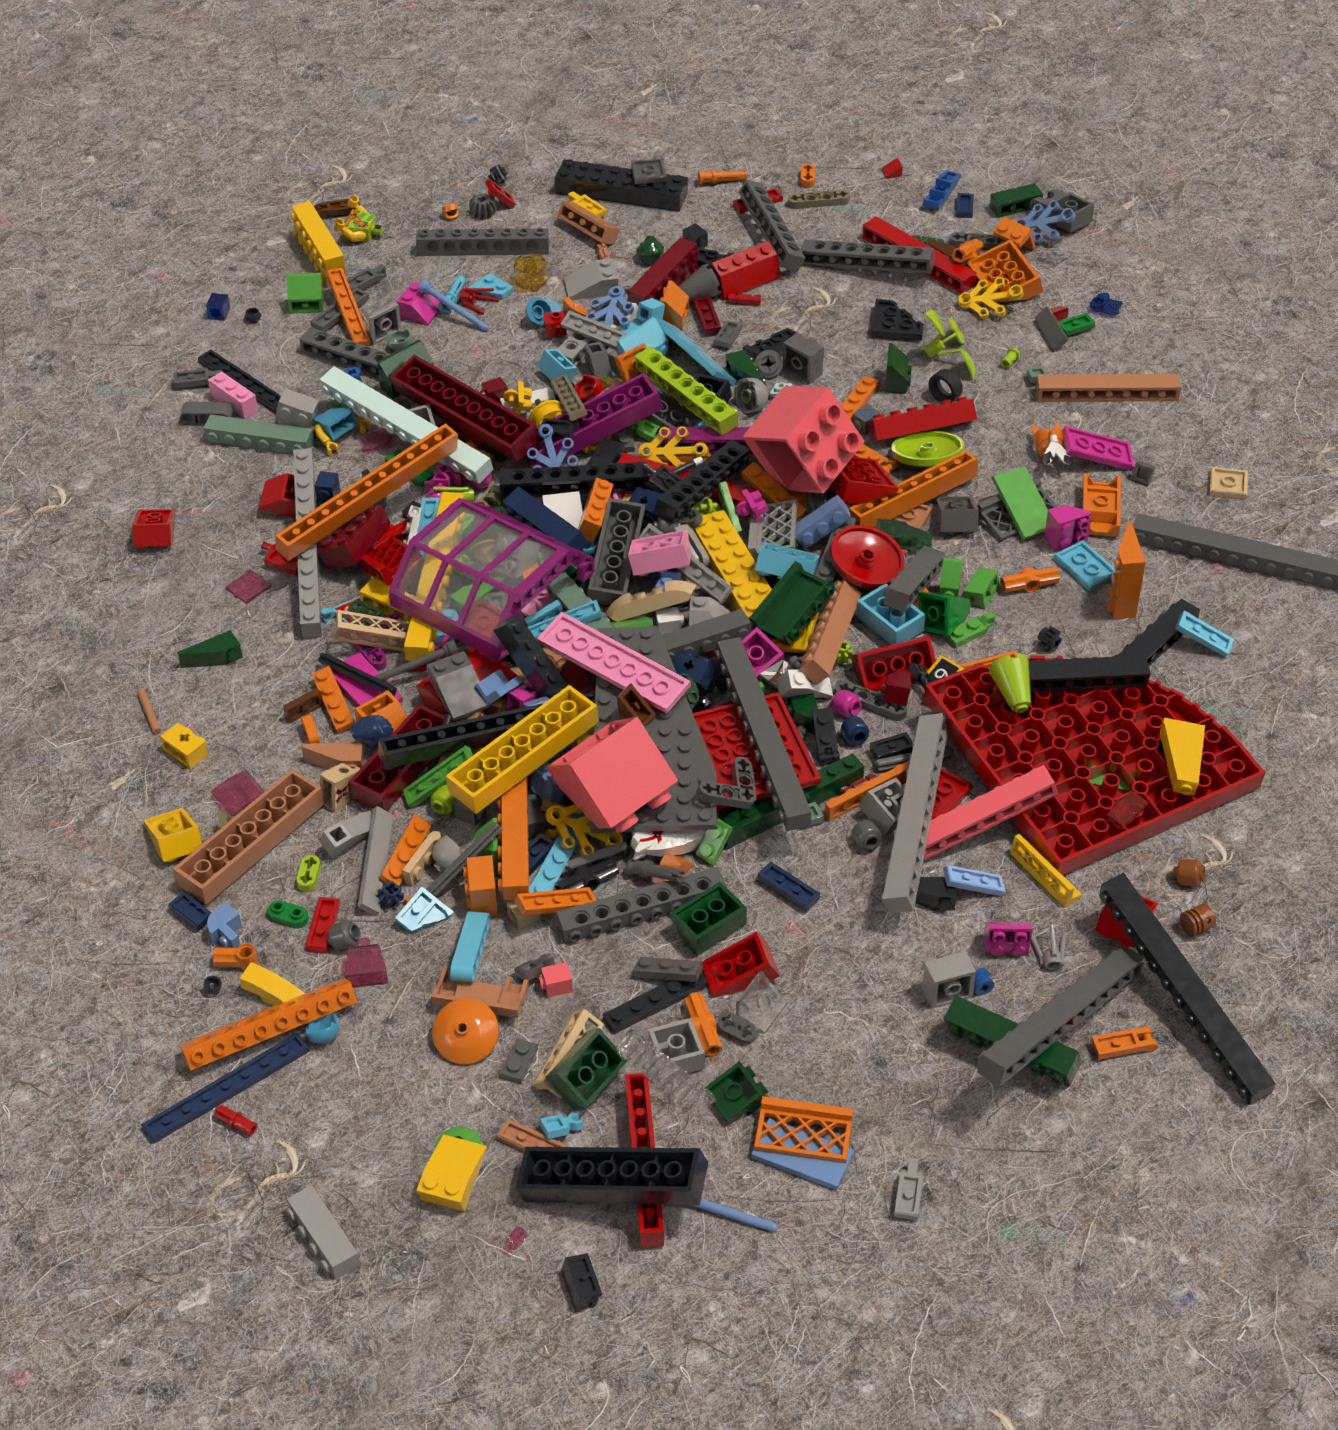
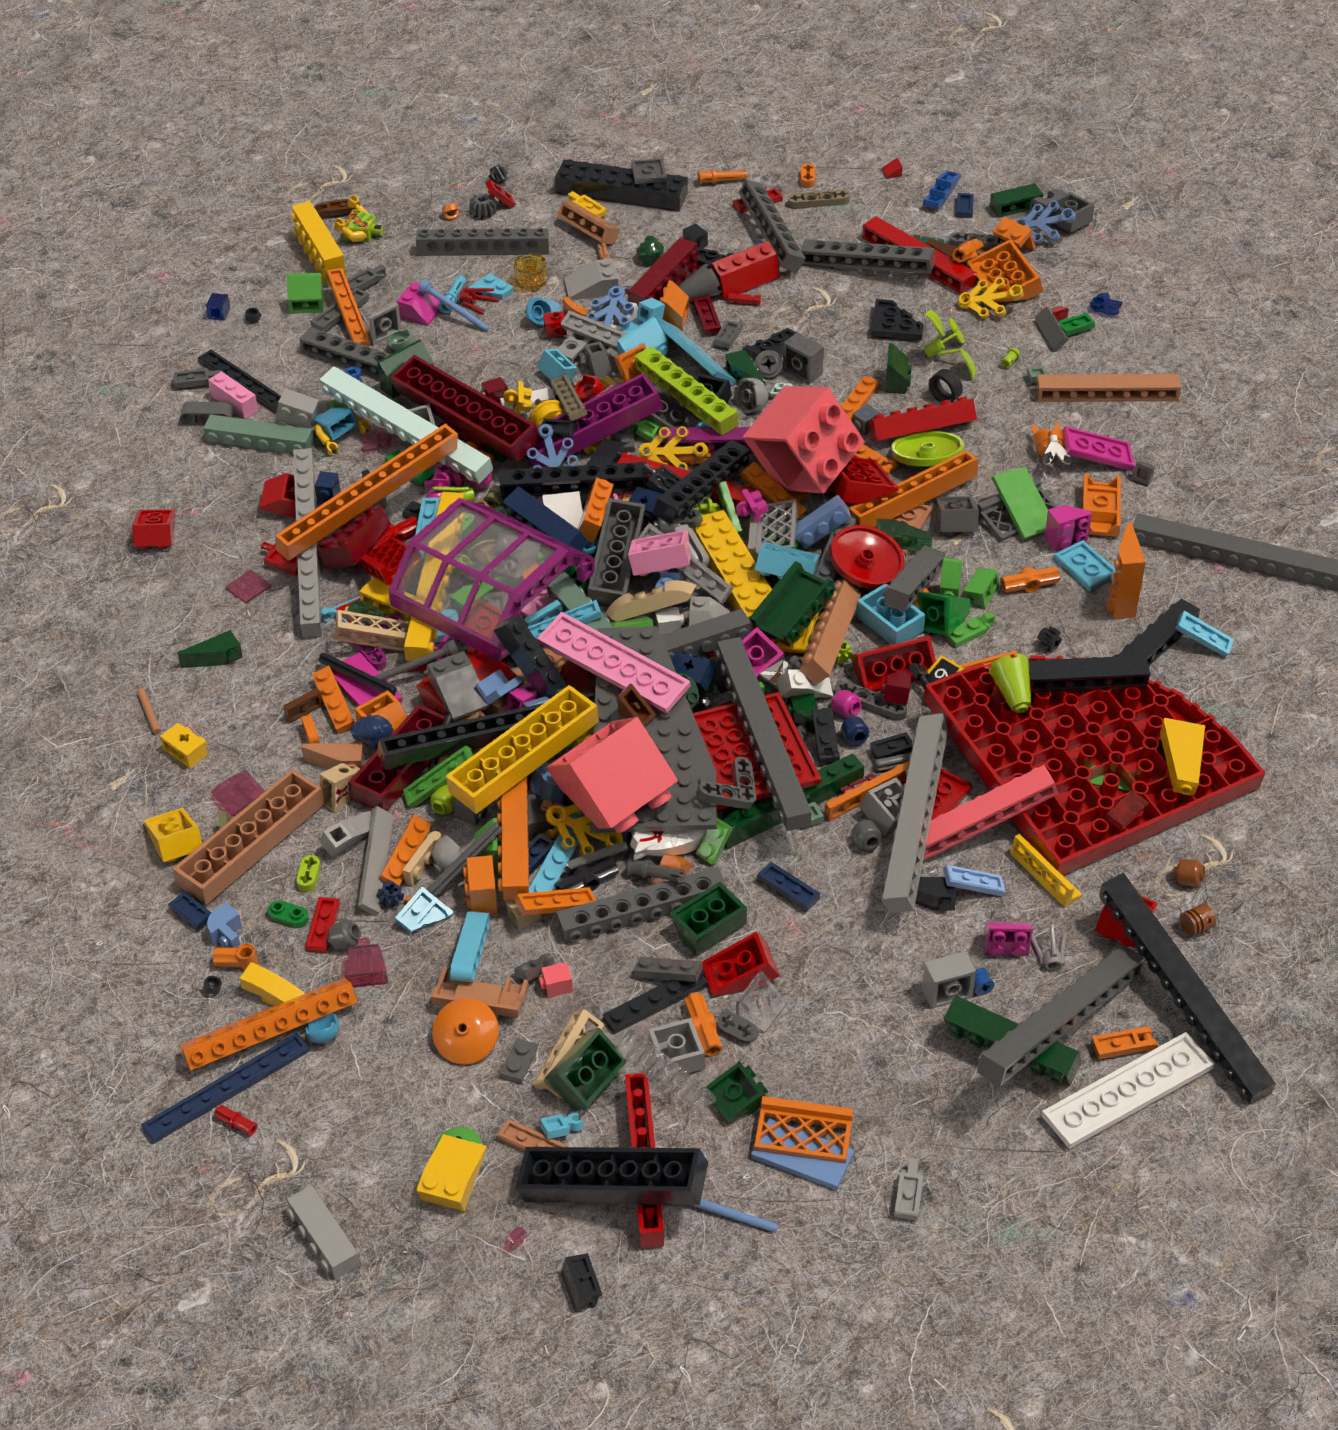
(412, 527): hinge -> none
(689, 465): black bar -> none
(1127, 1090): none -> white plate
(1228, 483): tan tile -> none

